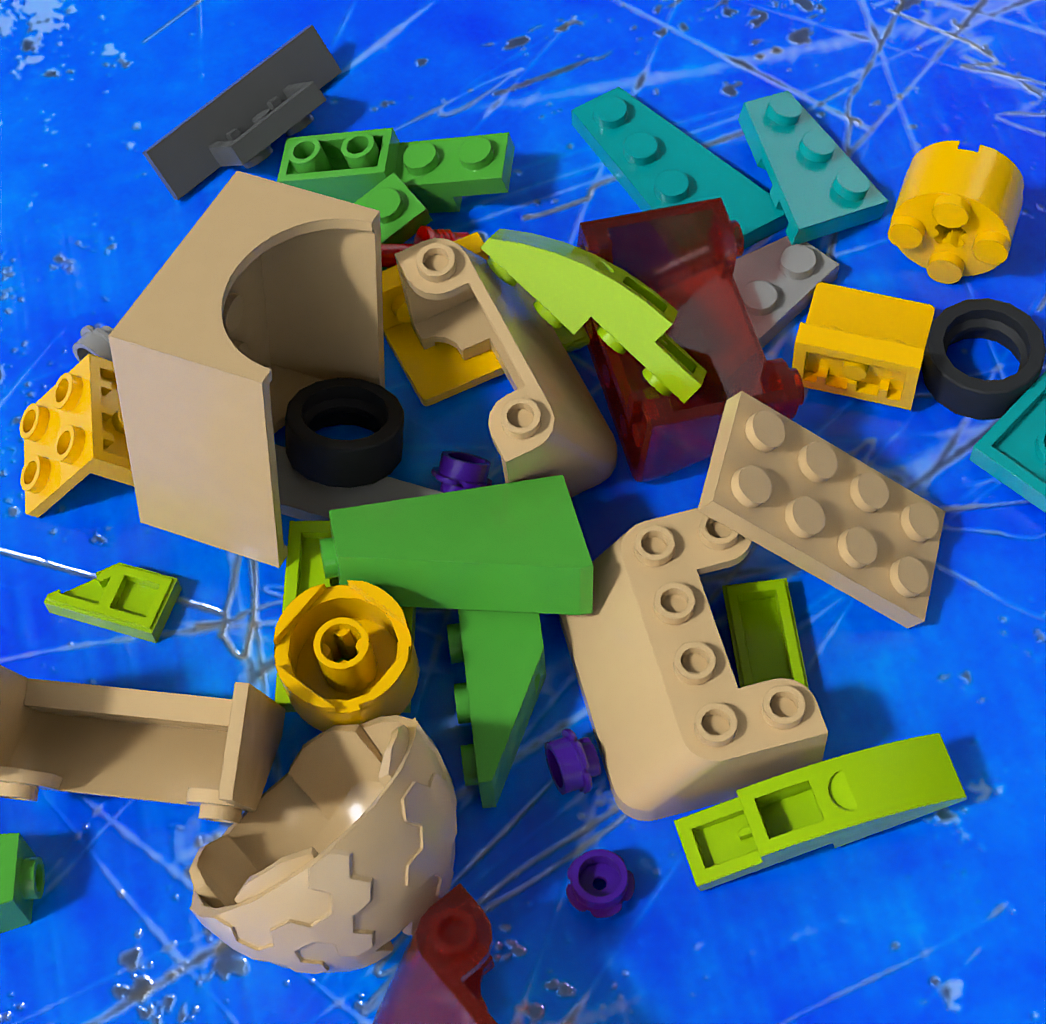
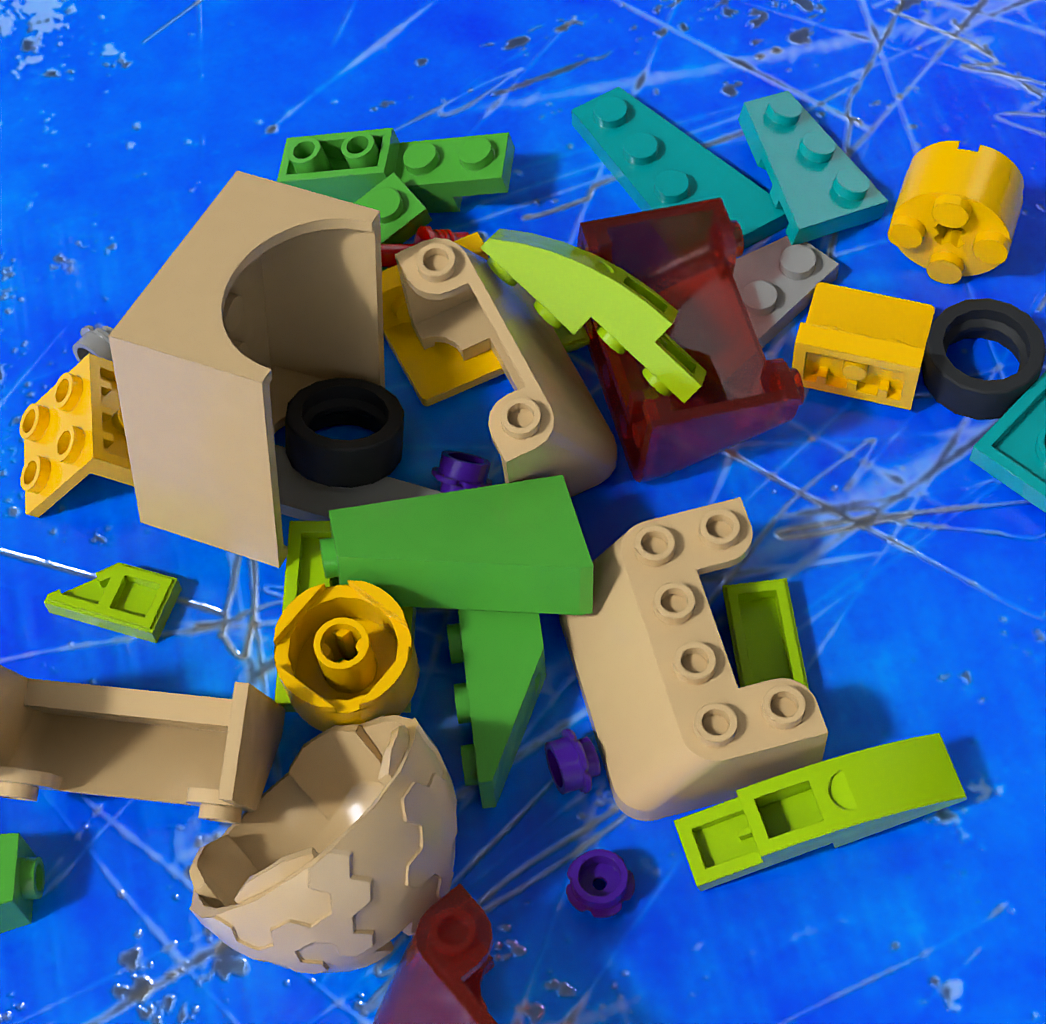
(247, 115): dark grey bracket -> none
(822, 510): tan plate -> none

